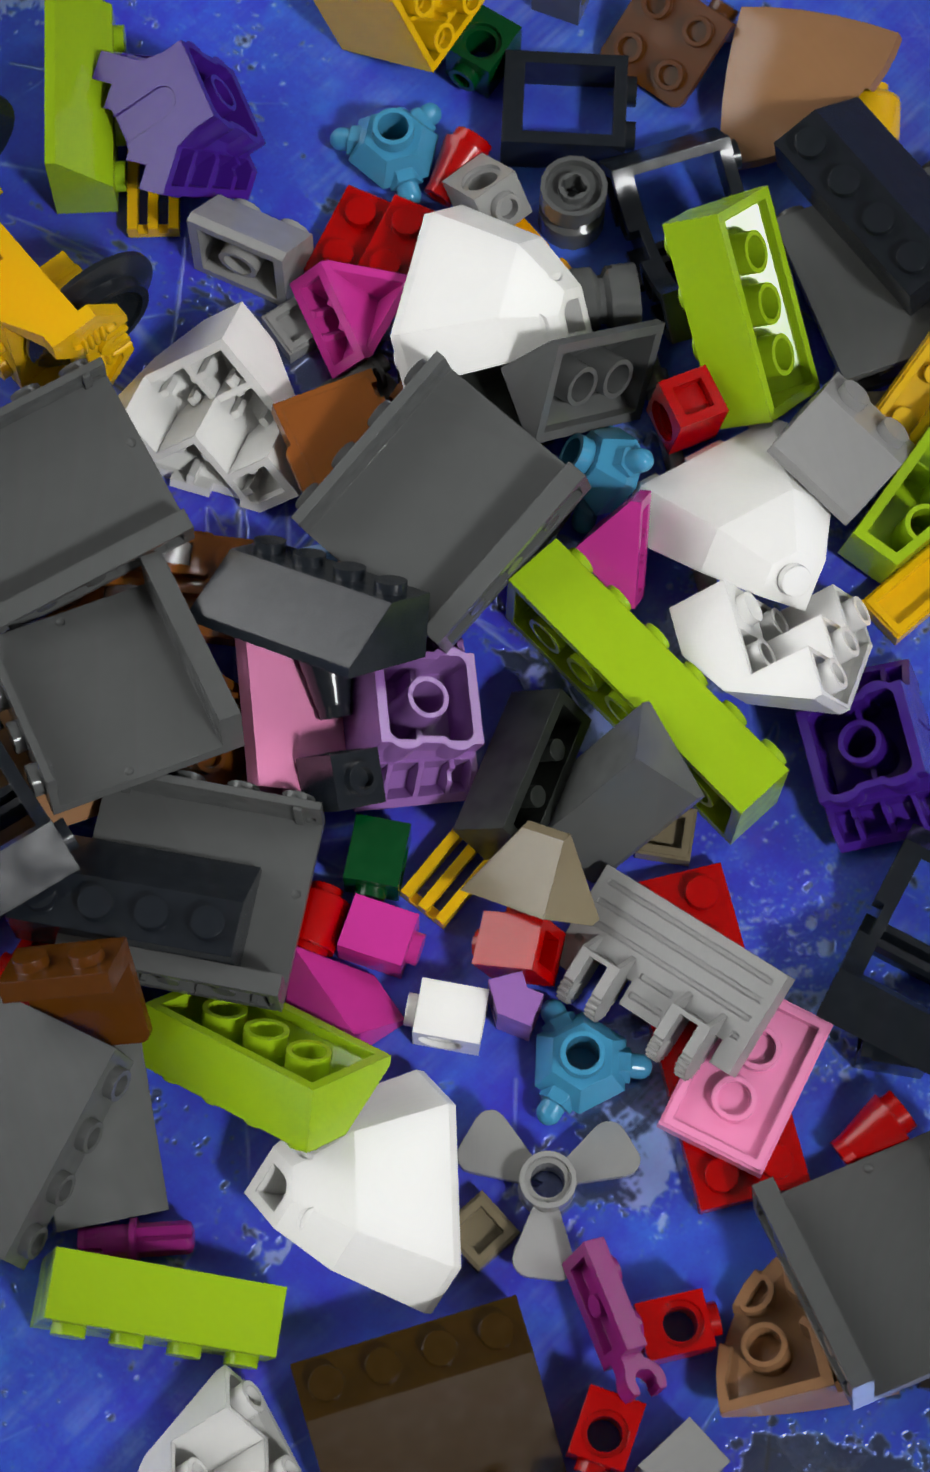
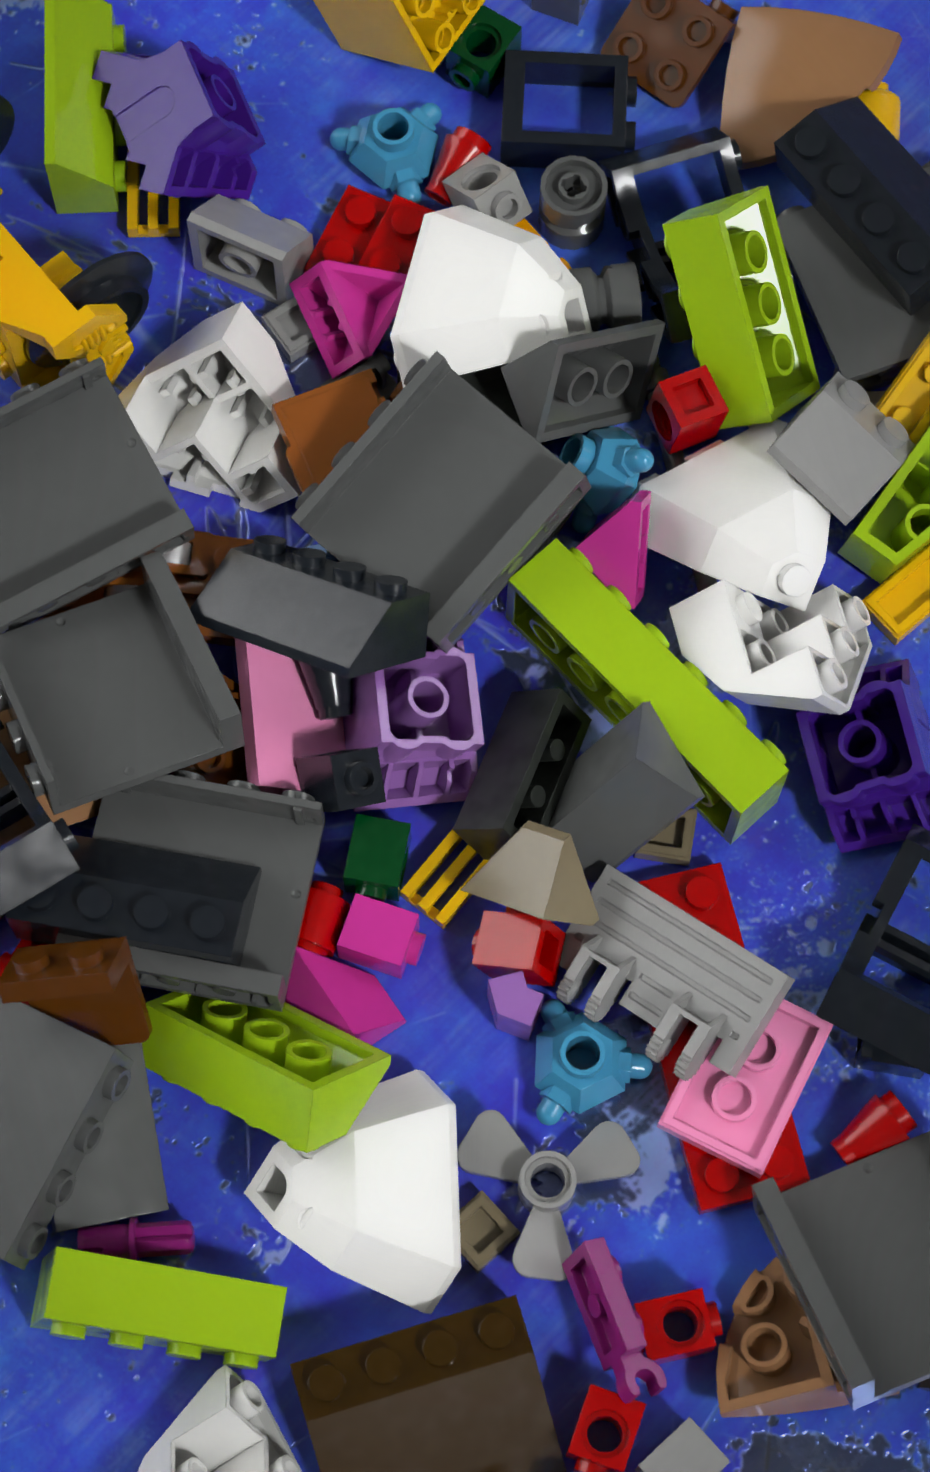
(447, 1016): white brick -> none

